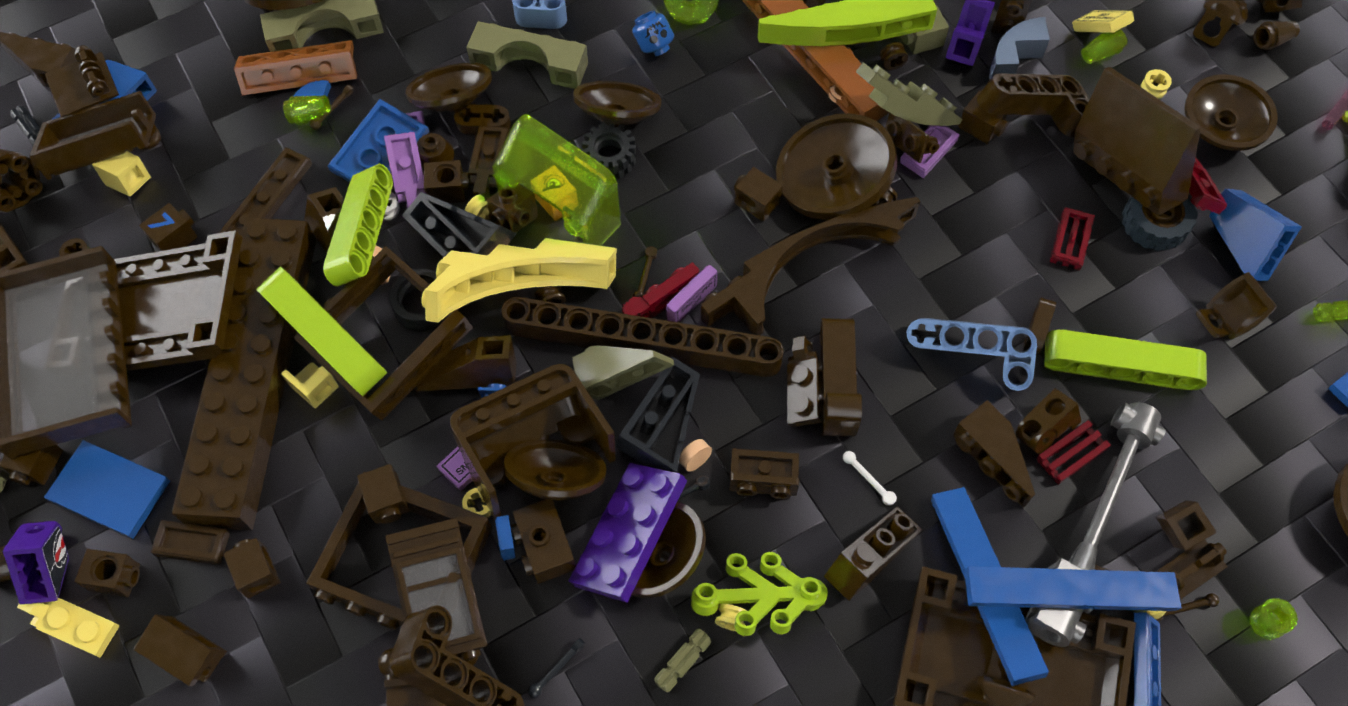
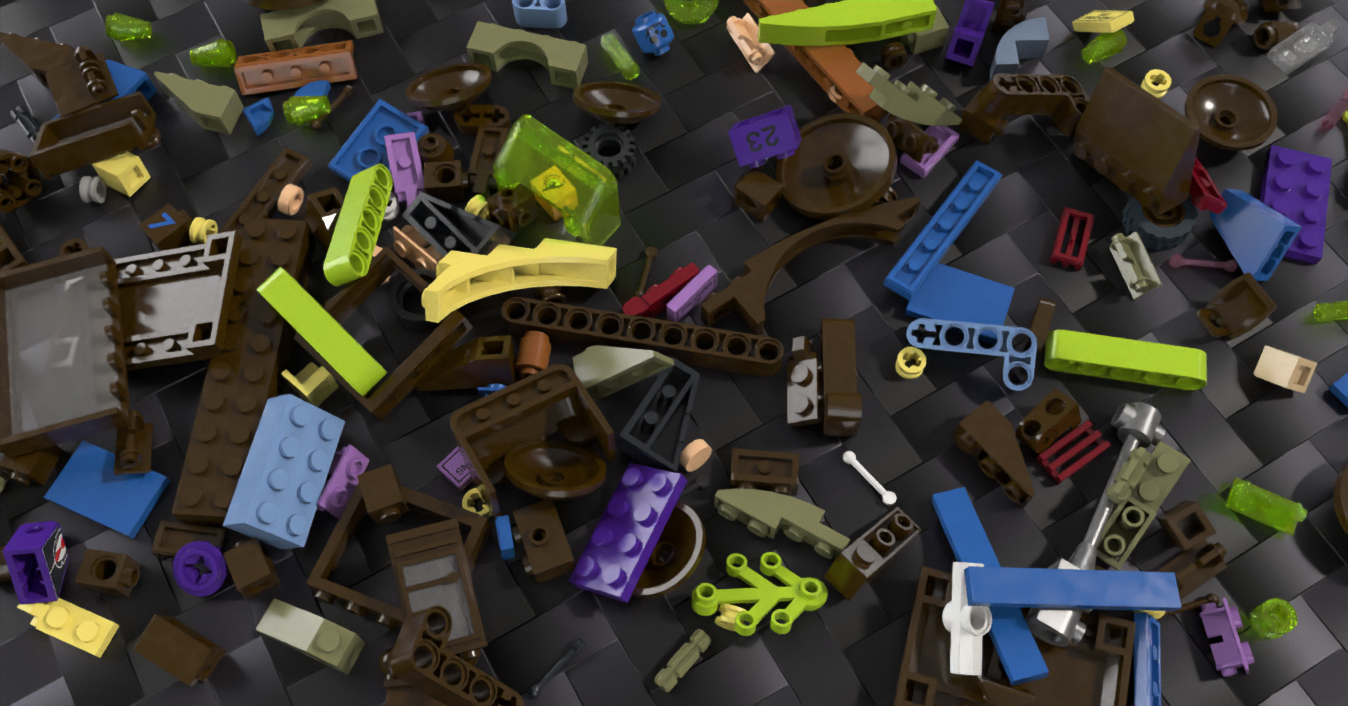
(92, 189): none -> light grey bush
(126, 27): none -> clear neon green cone
(134, 447): none -> dark brown hinge
(189, 577): none -> dark purple gear
(200, 229): none -> light yellow bush
(208, 104): none -> olive slope
(216, 53): none -> clear neon green cone
(259, 115): none -> blue tile
(284, 472): none -> medium blue brick
(290, 199): none -> light nougat tile
(311, 635): none -> olive slope
(343, 480): none -> medium lavender hinge
(411, 244): none -> light nougat hinge
(532, 353): none -> dark orange brick
(619, 56): none -> clear neon green axle
(745, 35): none -> light nougat hinge
(765, 137): none -> dark purple brick
(768, 511): none -> olive slope
(906, 355): none -> light yellow bush
(942, 230): none -> blue tile
(961, 297): none -> blue tile
(966, 625): none -> white piece
(1129, 475): none -> olive axle
(1131, 519): none -> olive slope
(1134, 264): none -> olive hinge
(1177, 260): none -> clear pink hinge
(1230, 653): none -> medium lavender hinge
(1265, 506): none -> clear neon green hinge
(1285, 369): none -> tan panel
(1299, 189): none -> dark purple plate
(1303, 45): none -> clear hinge

